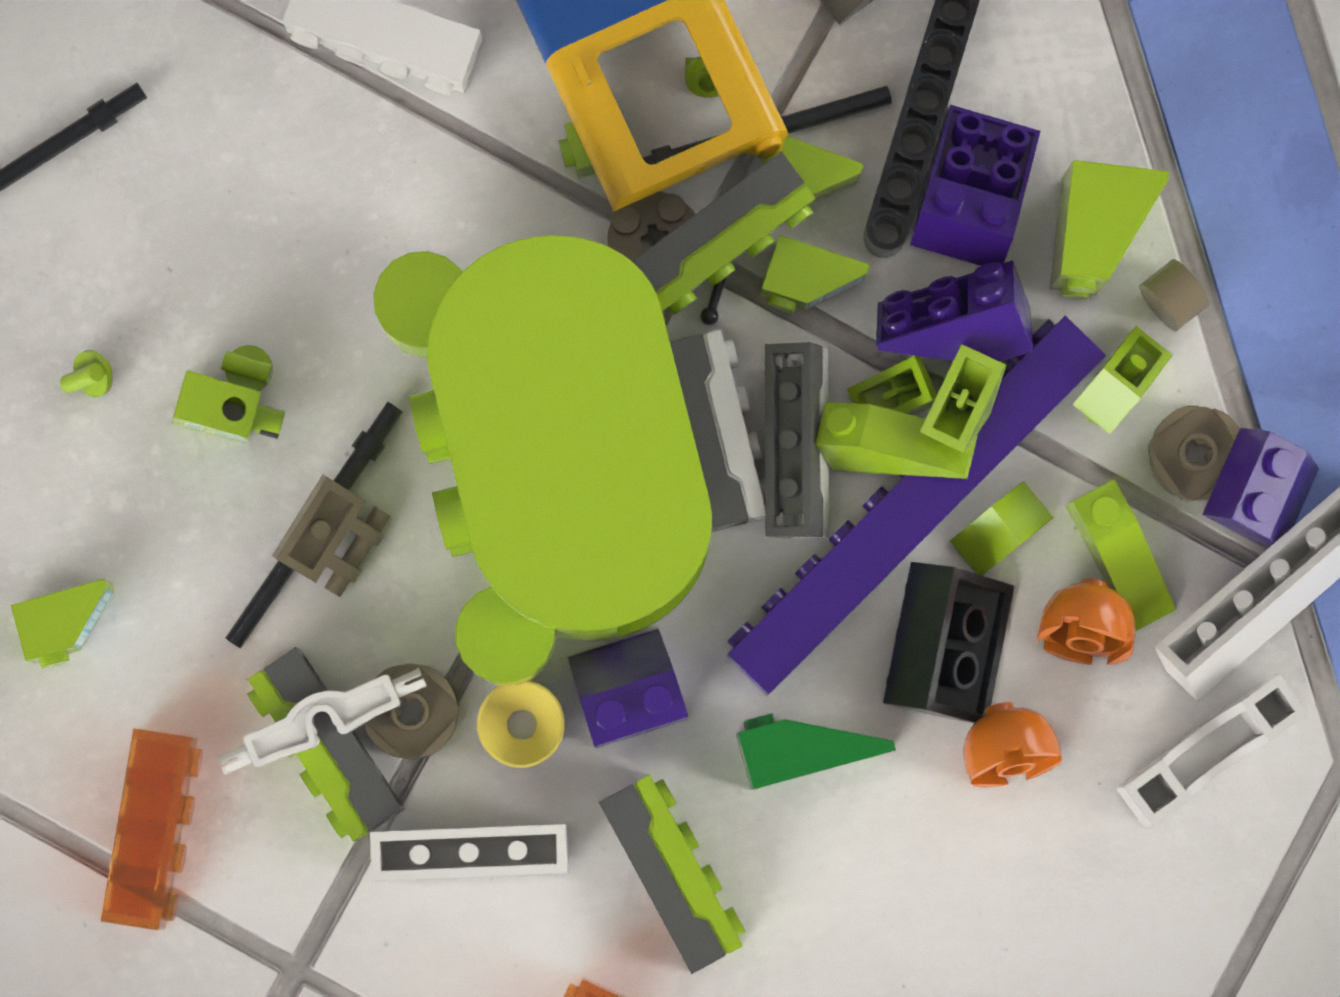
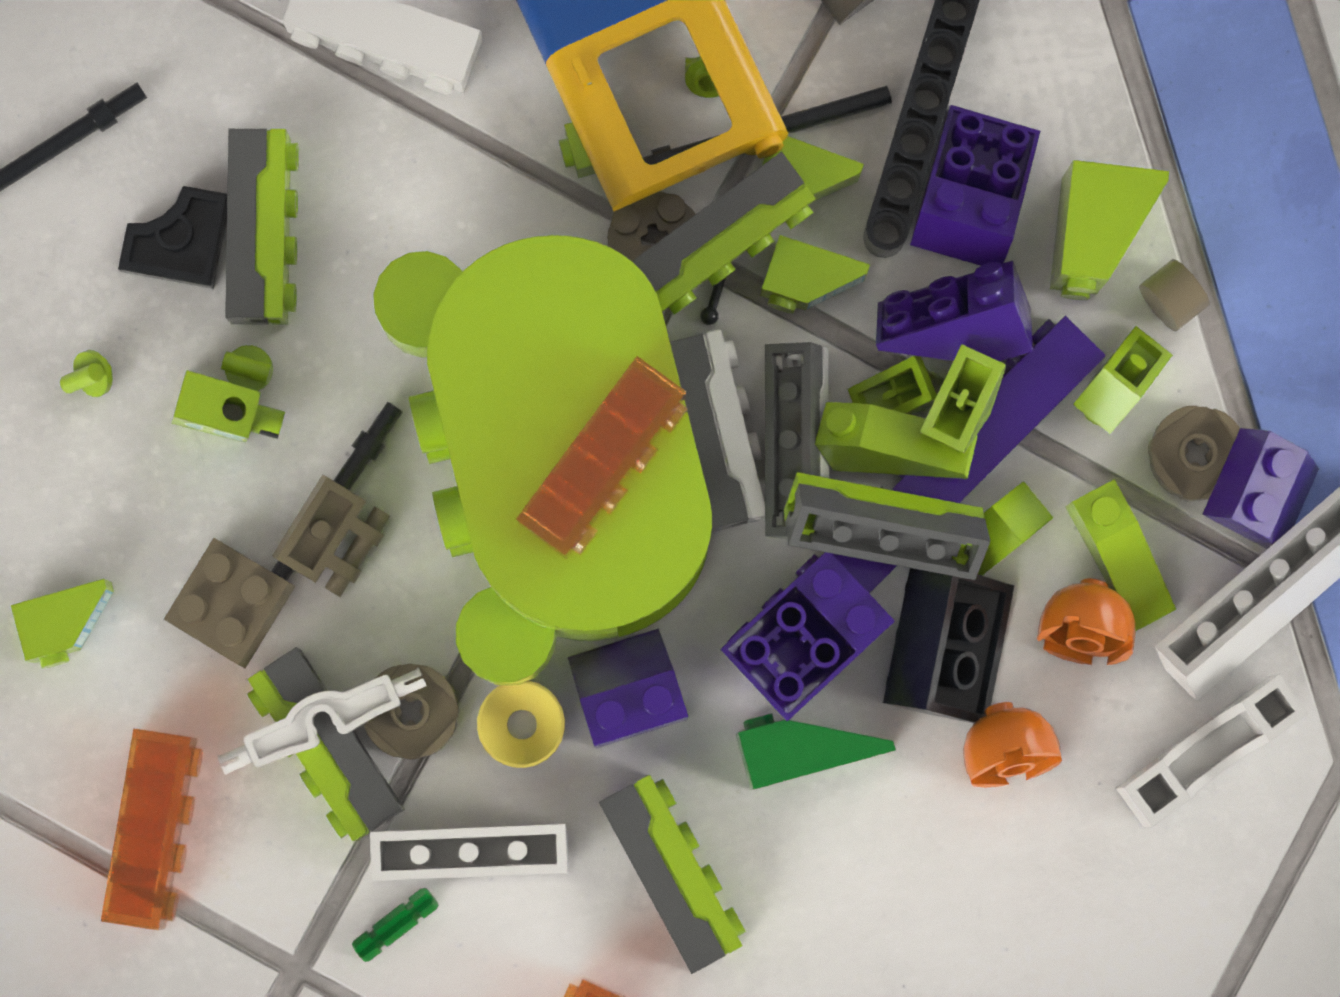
(181, 243): none -> black tile
(229, 603): none -> dark tan plate
(259, 227): none -> piece
(395, 924): none -> green axle
(602, 458): none -> clear orange brick
(807, 635): none -> dark purple slope
(886, 526): none -> dark grey piece

